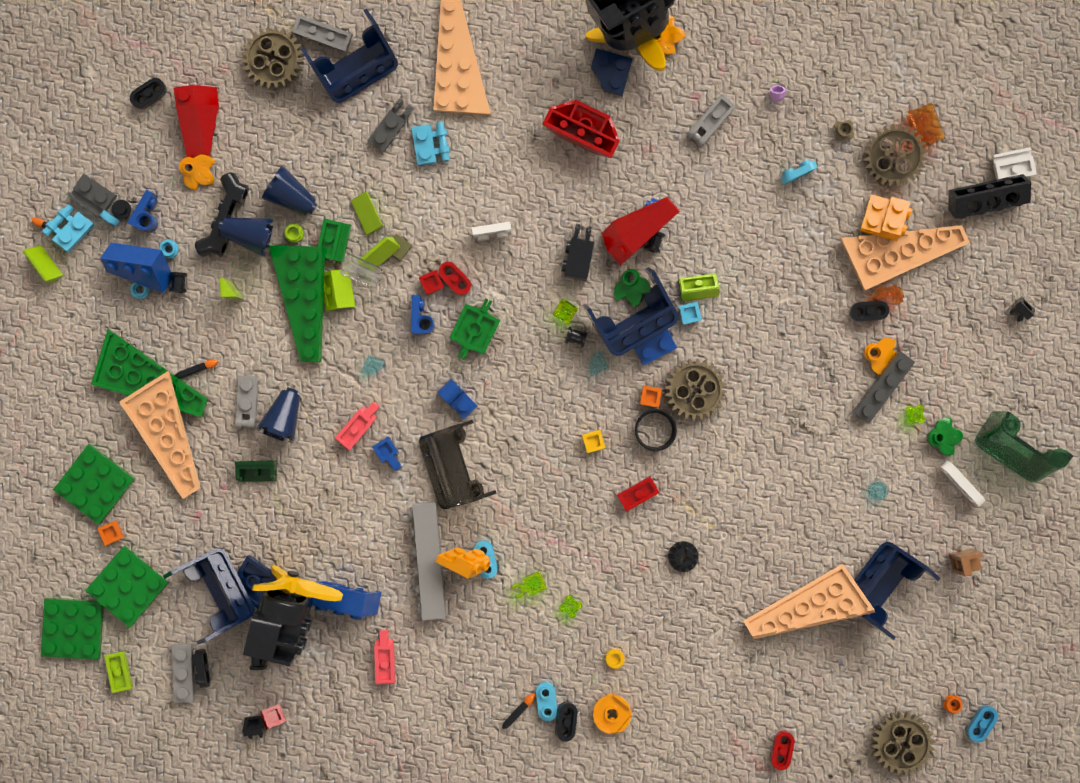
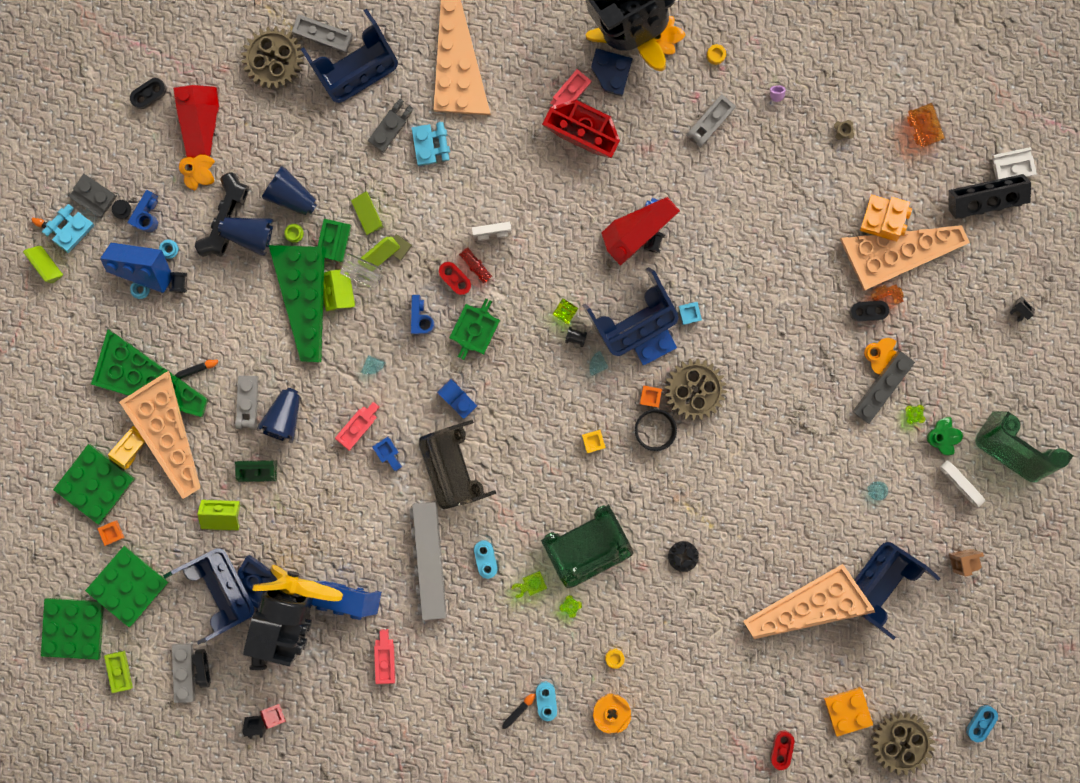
(109, 218): medium azure tile -> none
(126, 449): none -> yellow plate
(219, 515): none -> lime panel
(228, 290): lime slope -> none
(431, 282): red plate -> none
(464, 563): light orange plate -> none
(475, 265): none -> clear red pin
(566, 720): black plate -> none
(572, 88): none -> coral hinge
(579, 255): black hinge -> none
(588, 548): none -> clear green windscreen
(632, 290): green plate -> none
(638, 493): red plate -> none
(699, 287): lime slope -> none
(716, 54): none -> yellow tile
(805, 168): medium azure plate -> none
(848, 711): none -> light orange plate
(913, 157): dark tan gear -> none
(957, 704): orange plate -> none

